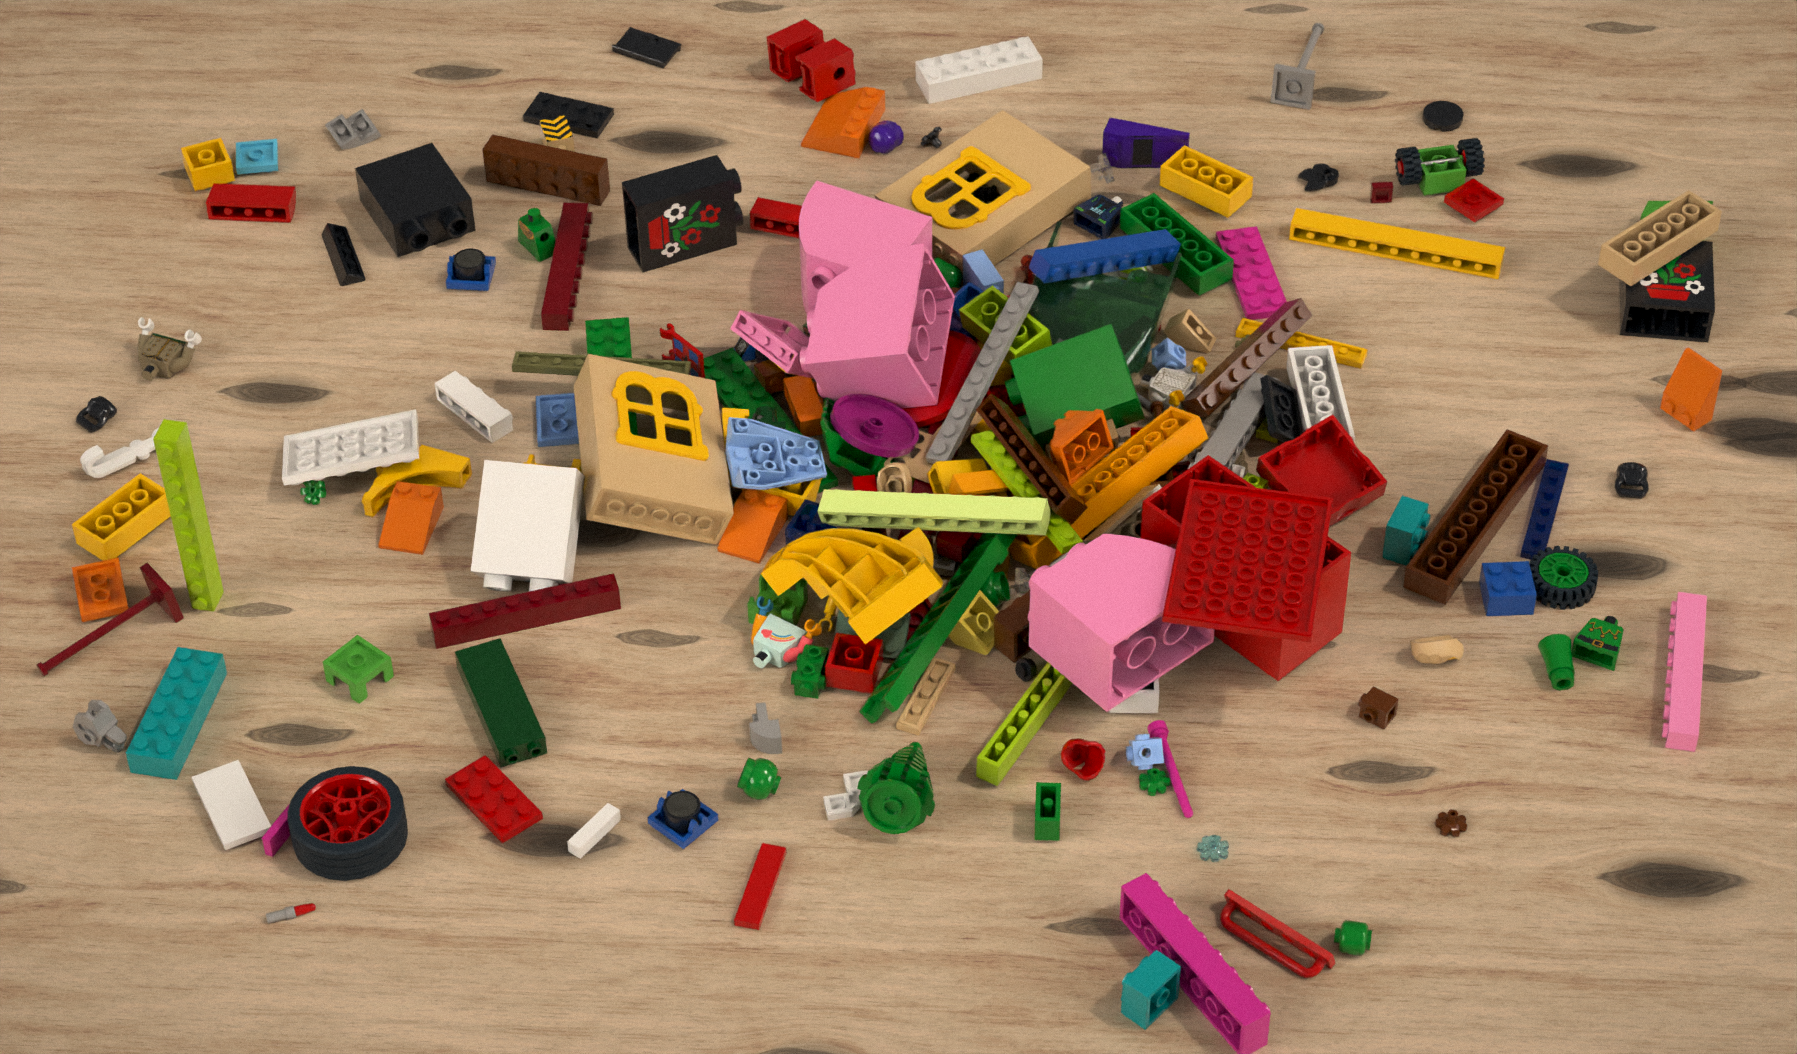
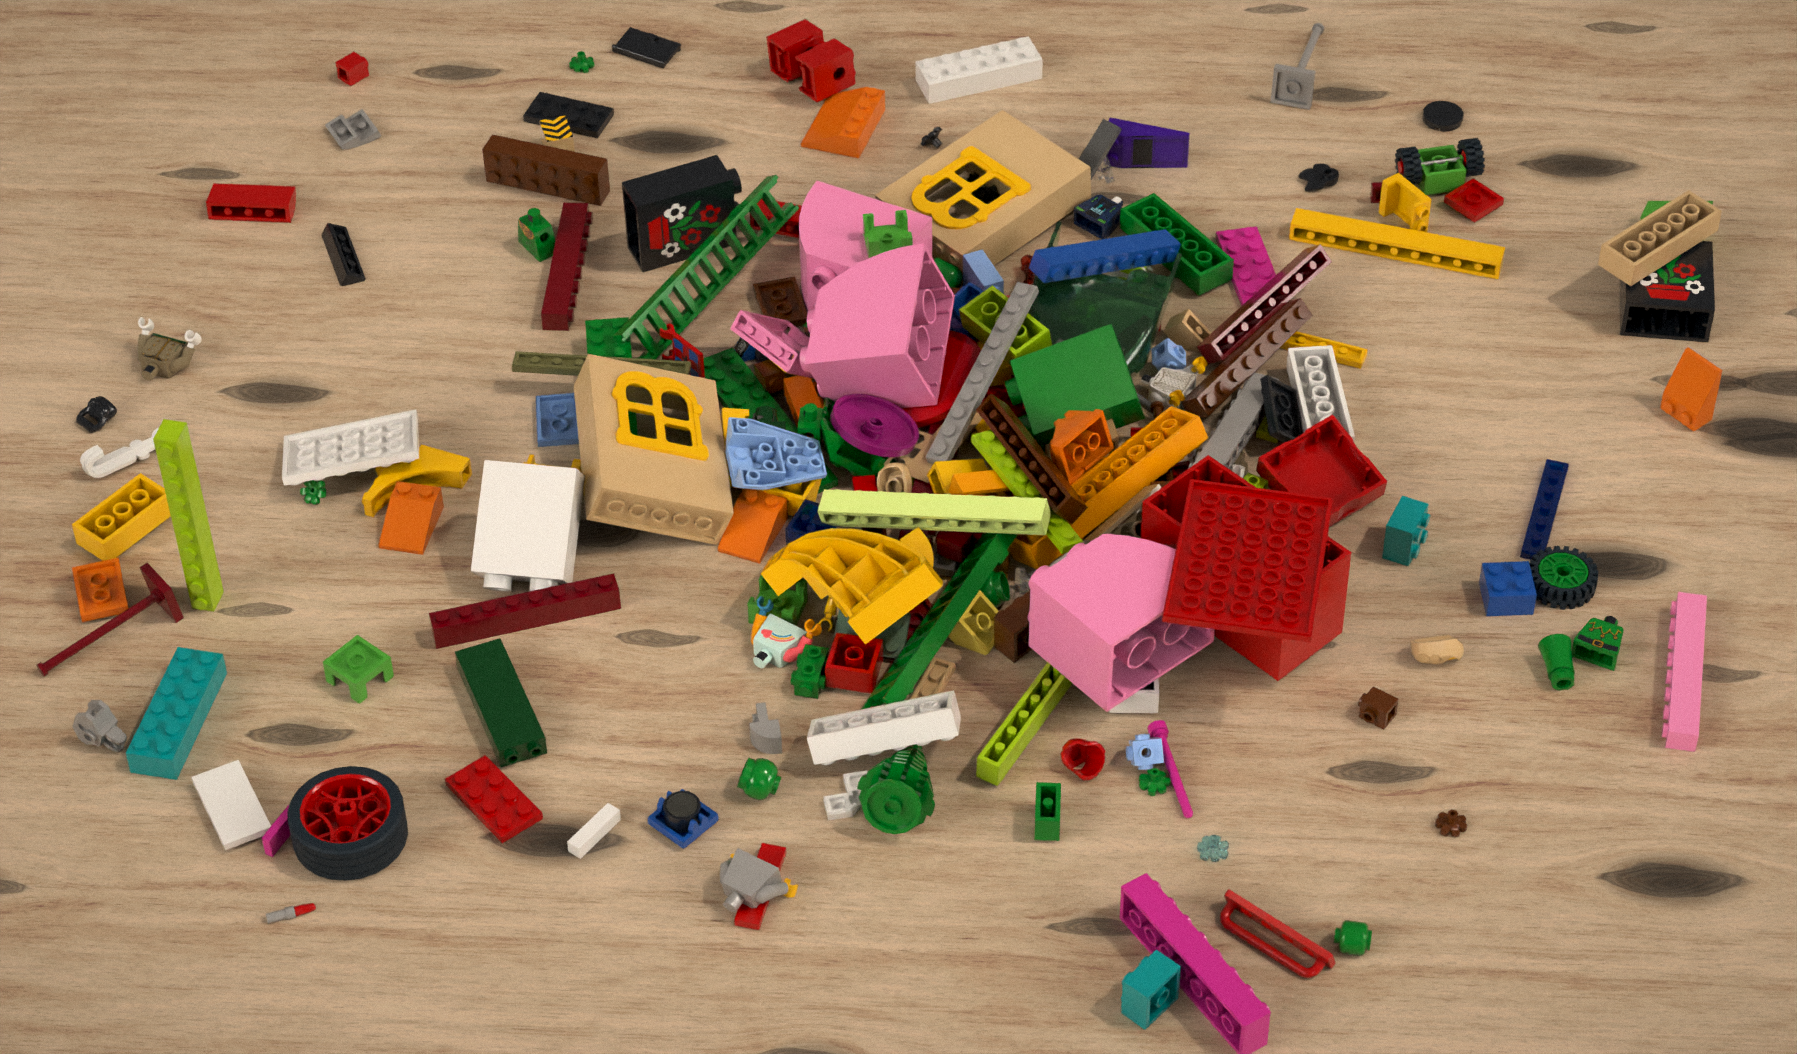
(207, 164): yellow brick -> none
(256, 156): medium azure plate -> none
(352, 68): none -> red brick
(415, 199): black brick -> none
(470, 270): piece -> none
(474, 406): white brick -> none
(581, 62): none -> green plant
(718, 280): none -> green ladder
(751, 881): none -> light grey torso
(781, 300): none -> reddish brown plate
(810, 421): none -> green torso
(884, 728): none -> white brick
(885, 136): dark purple hair -> none
(886, 237): none -> bright green panel
(1026, 669): black plate -> none
(1100, 145): none -> dark grey tile
(1206, 181): yellow brick -> none
(1264, 304): none -> dark red brick
(1405, 201): none -> yellow panel
(1475, 517): reddish brown brick -> none
(1631, 475): black piece -> none

